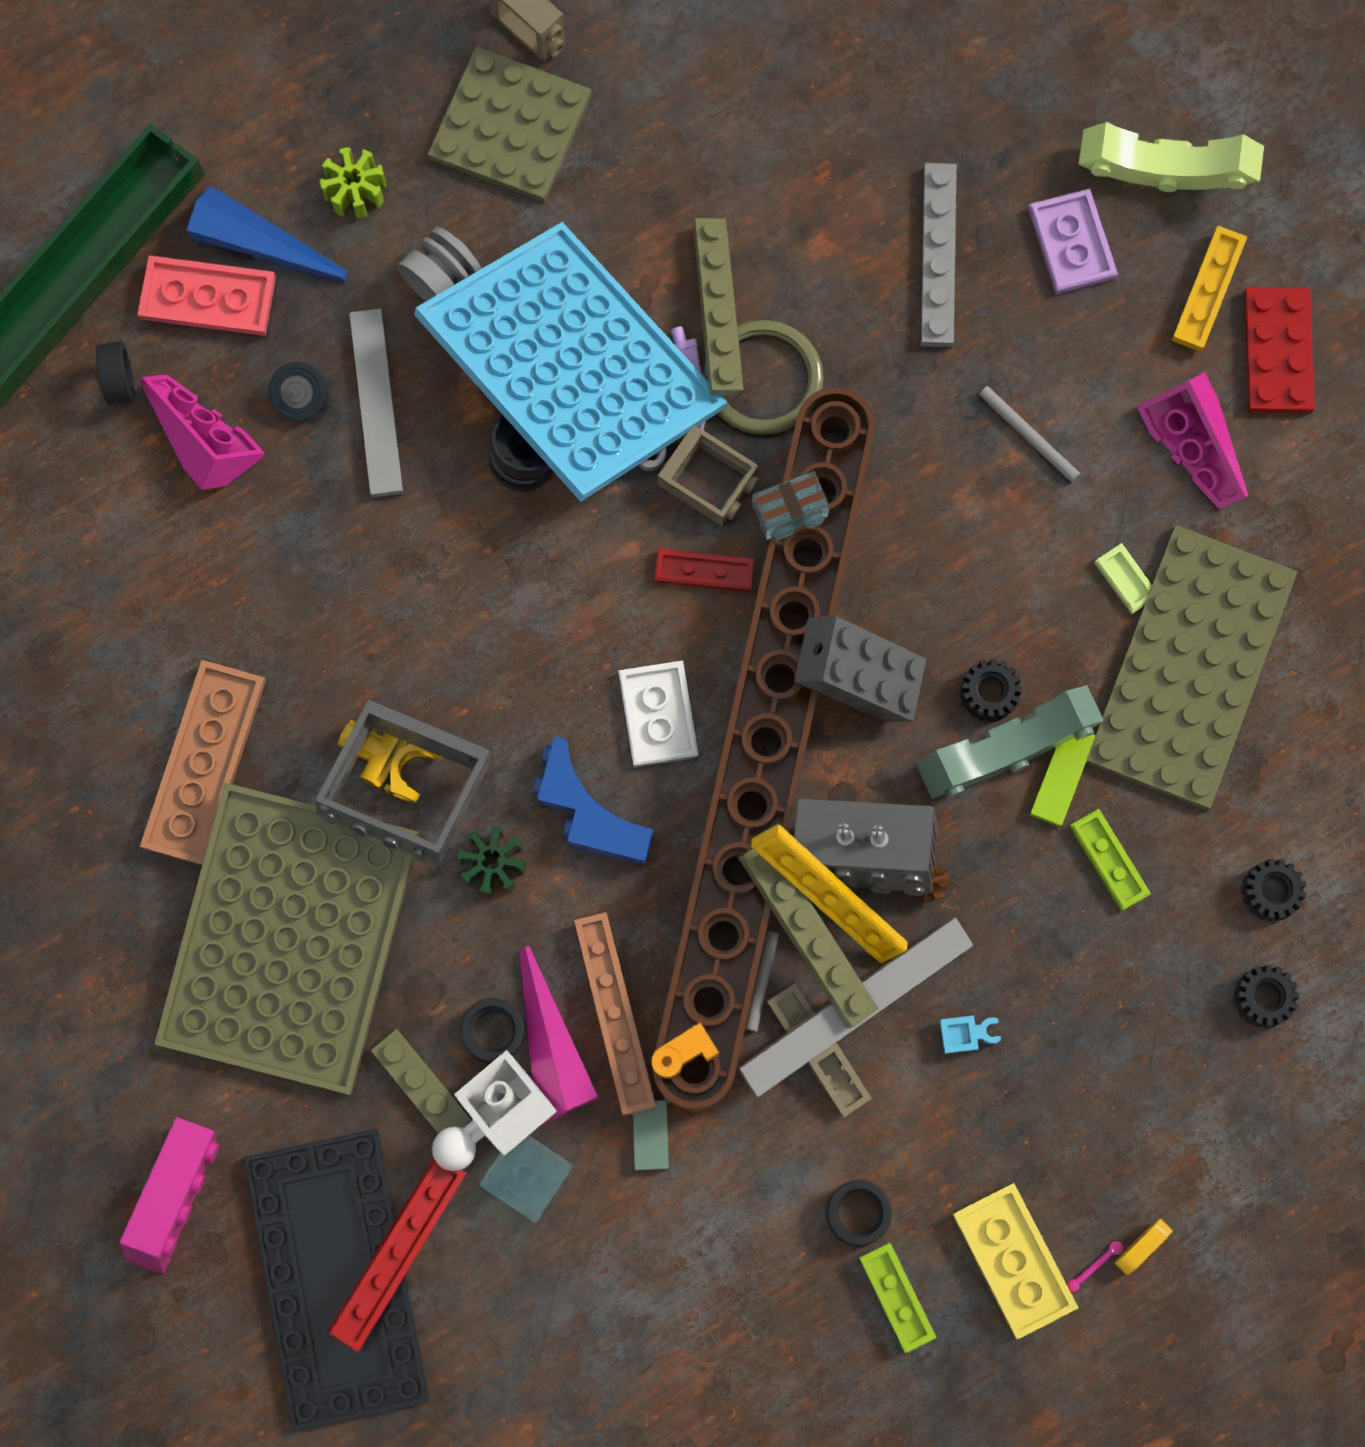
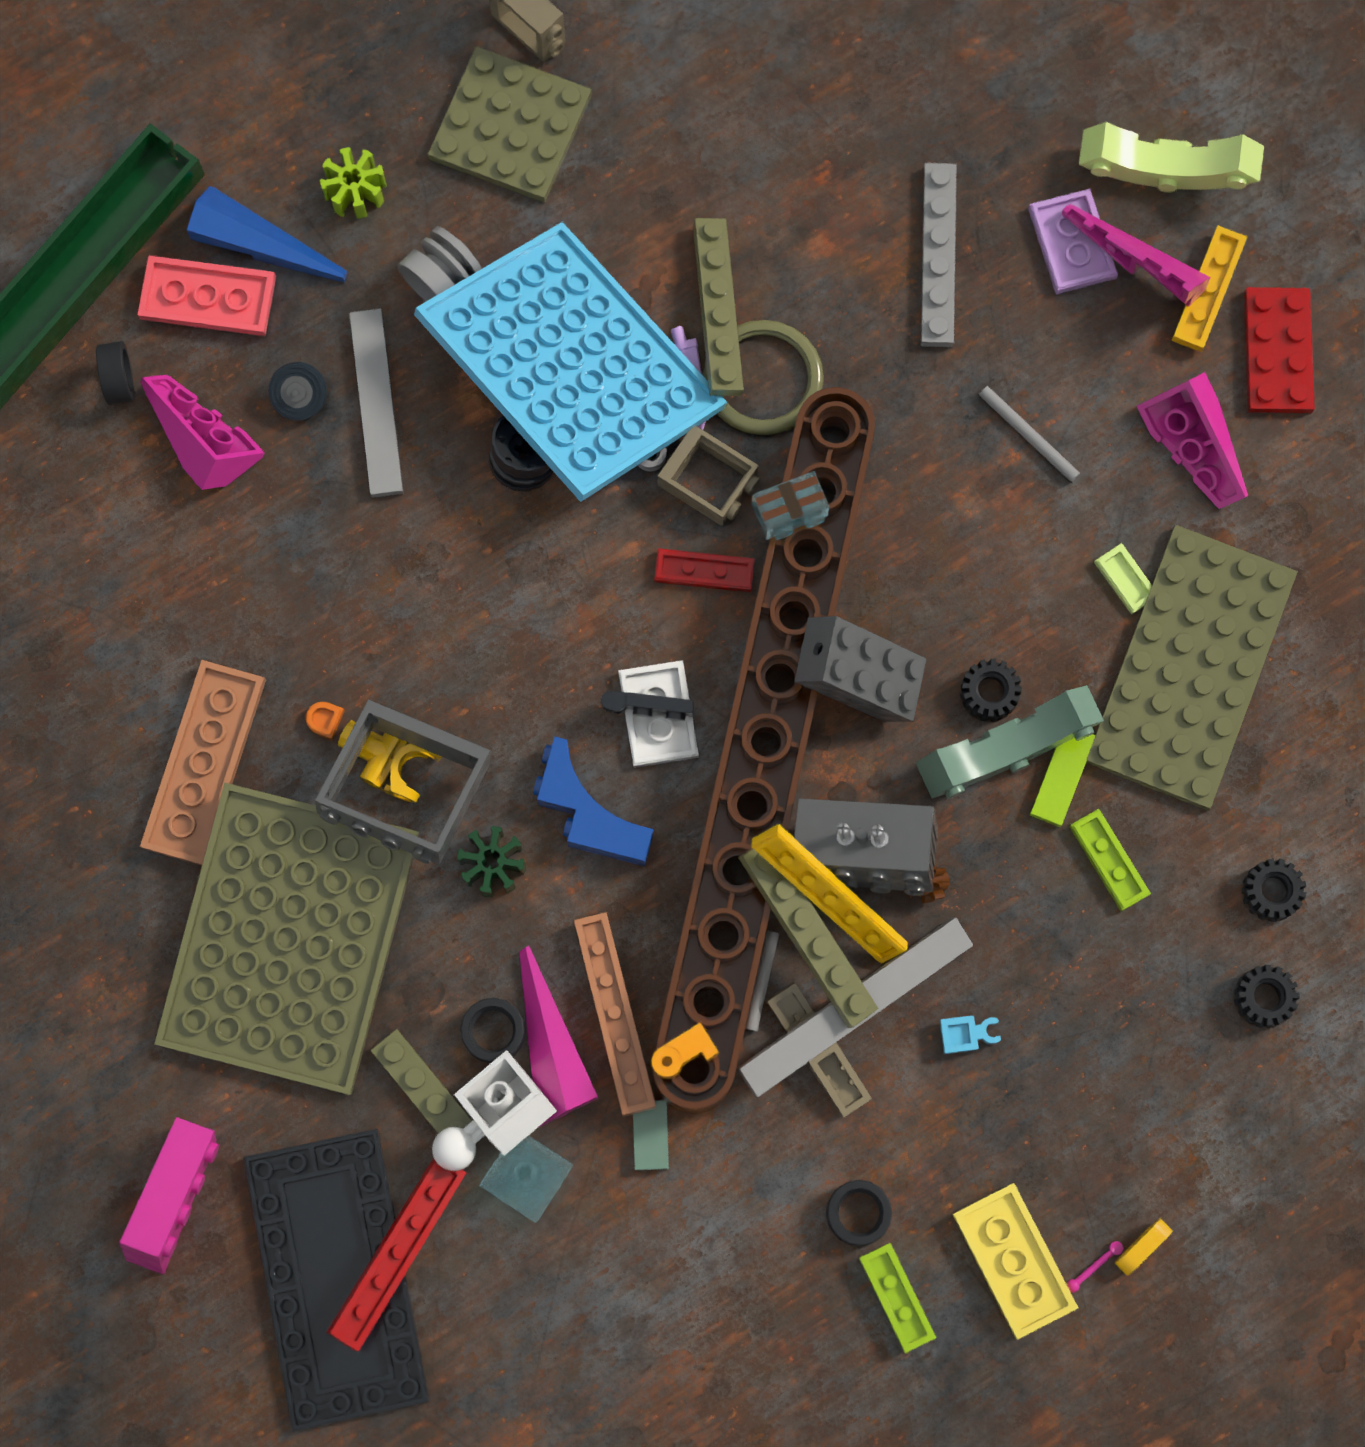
(324, 719): none -> orange tile
(644, 705): none -> black hinge
(1132, 254): none -> dark pink wedge

